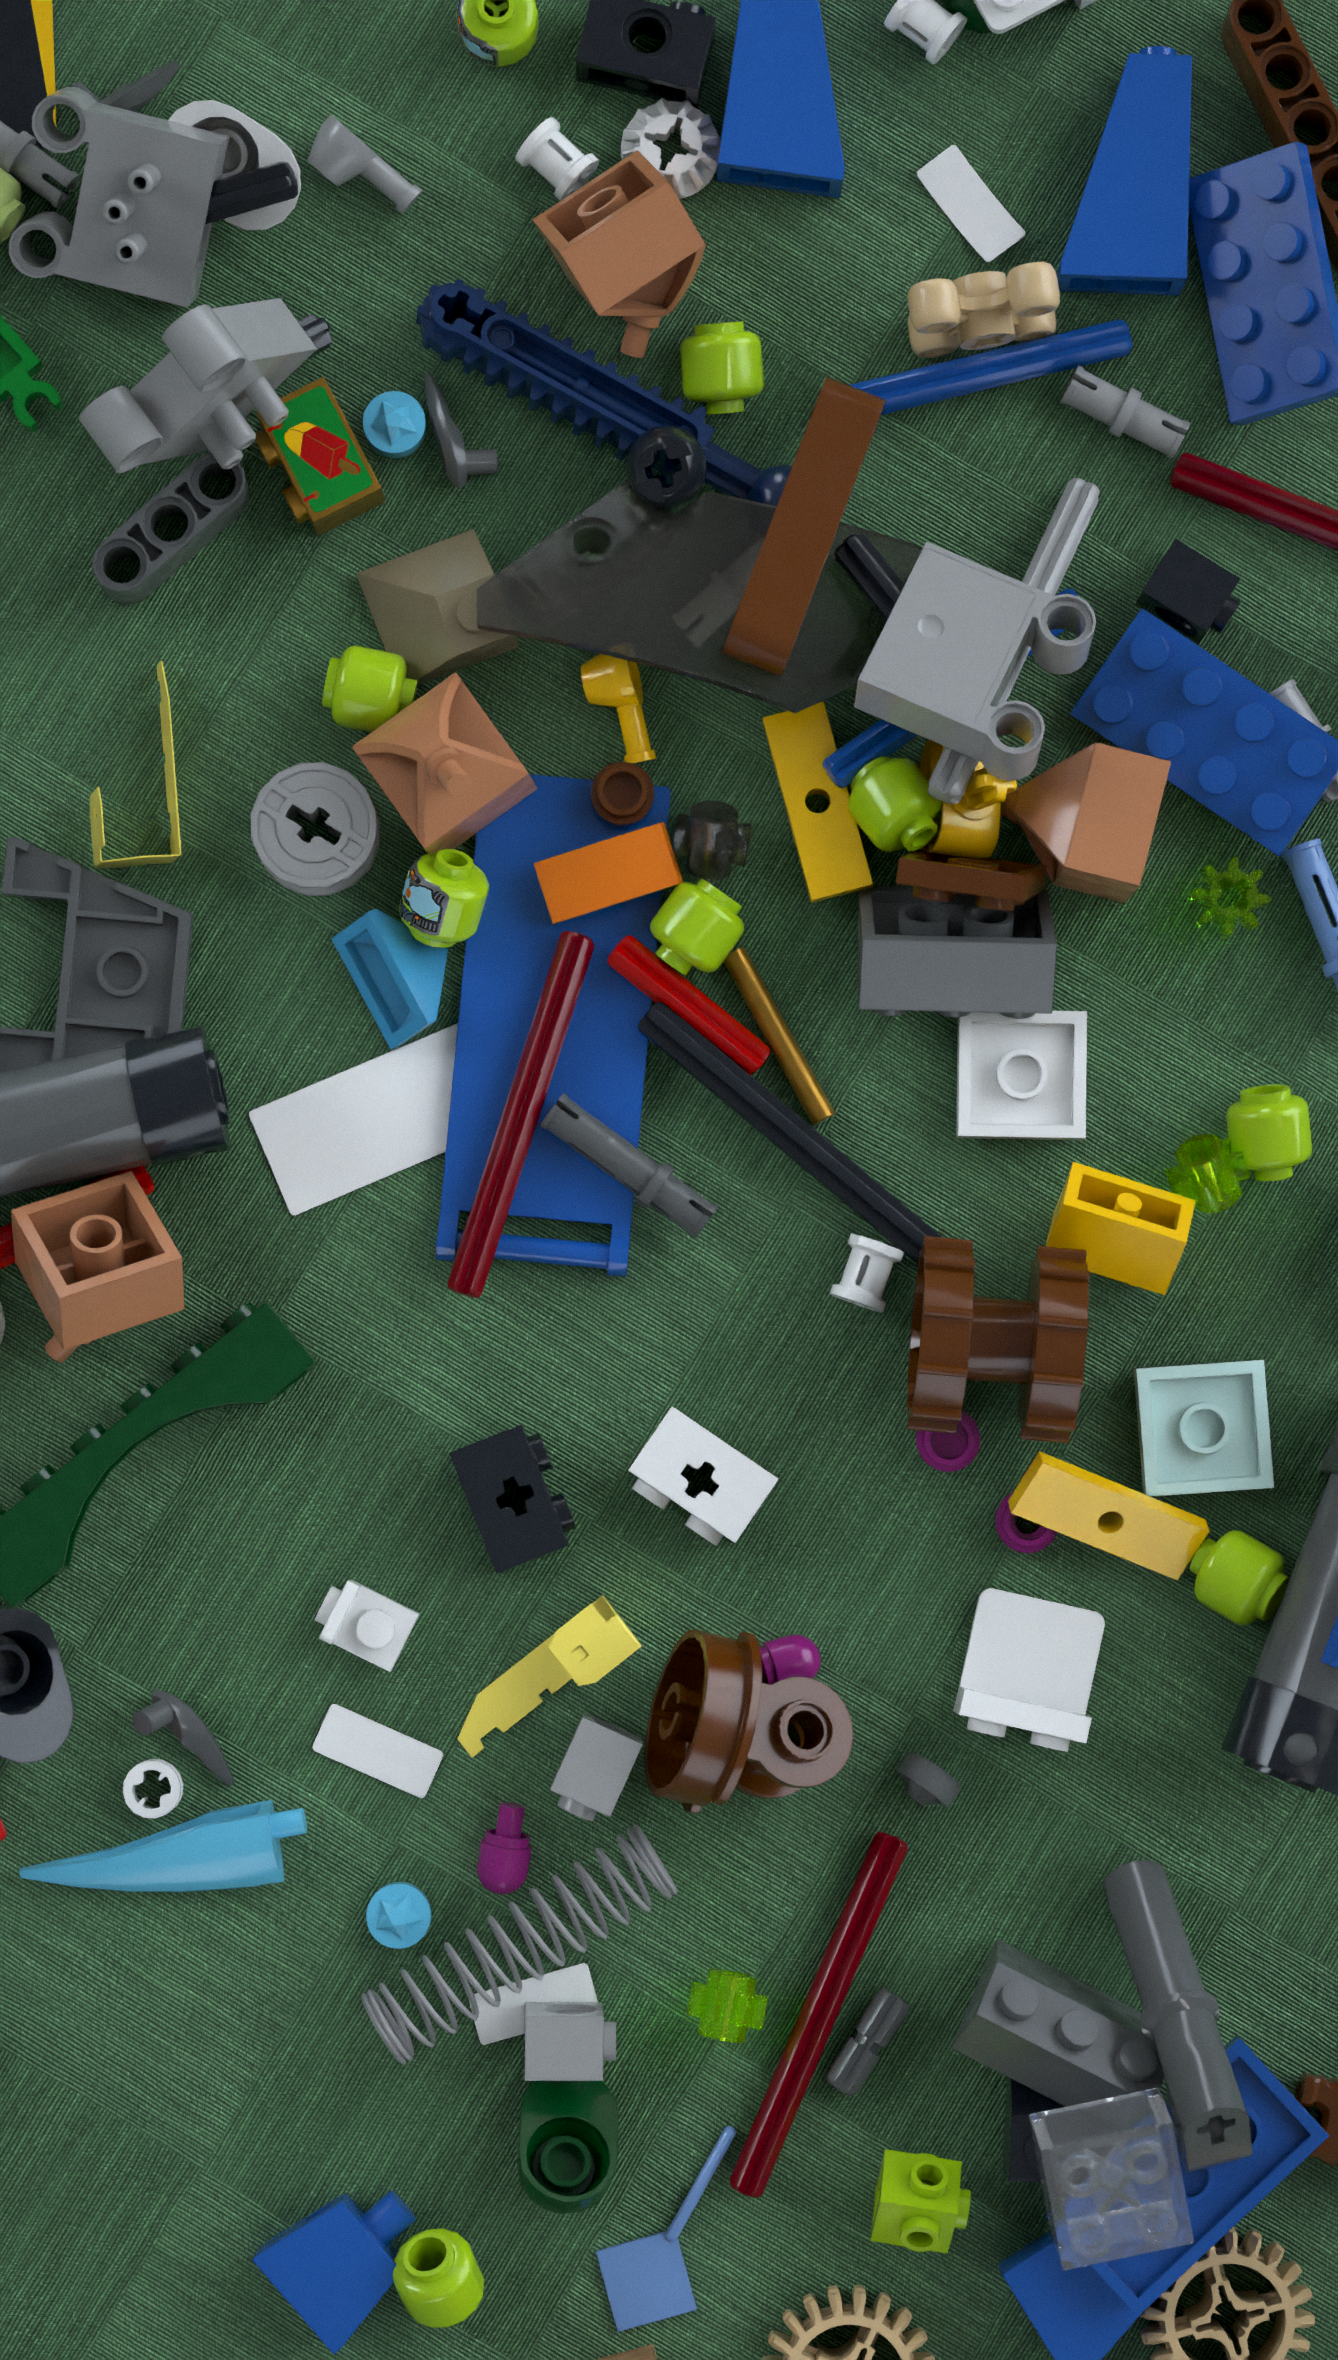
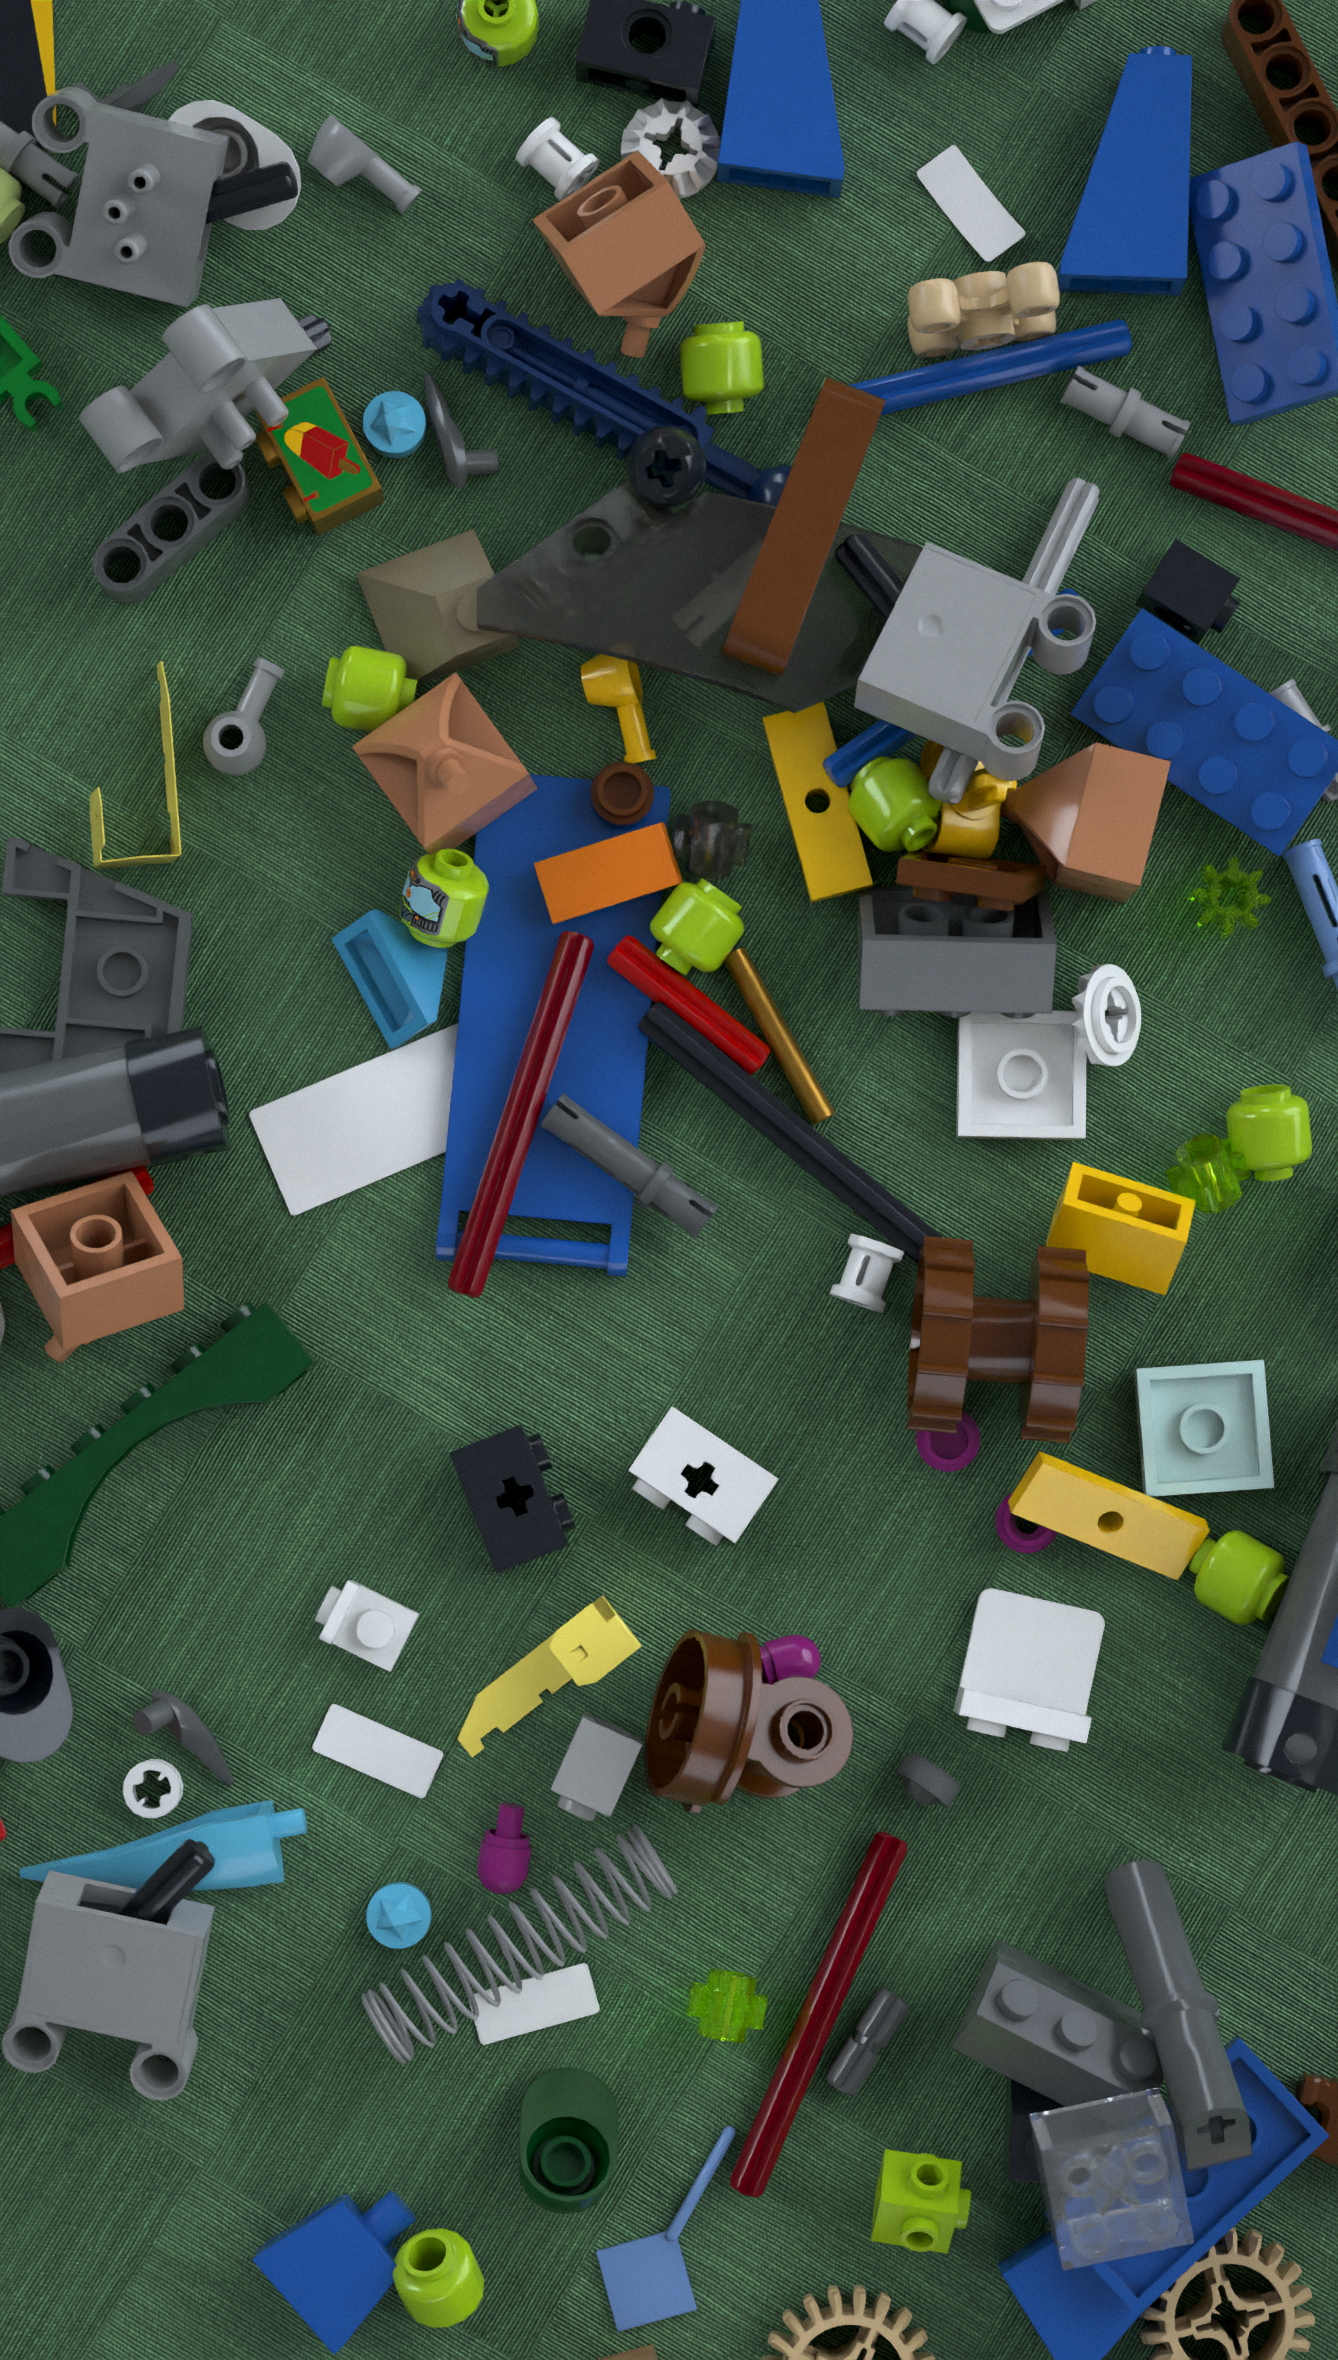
(118, 1968): none -> light grey piece
(244, 718): none -> light grey bar
(315, 792): light grey piece -> none
(567, 2041): light grey brick -> none
(1110, 1037): none -> white gear

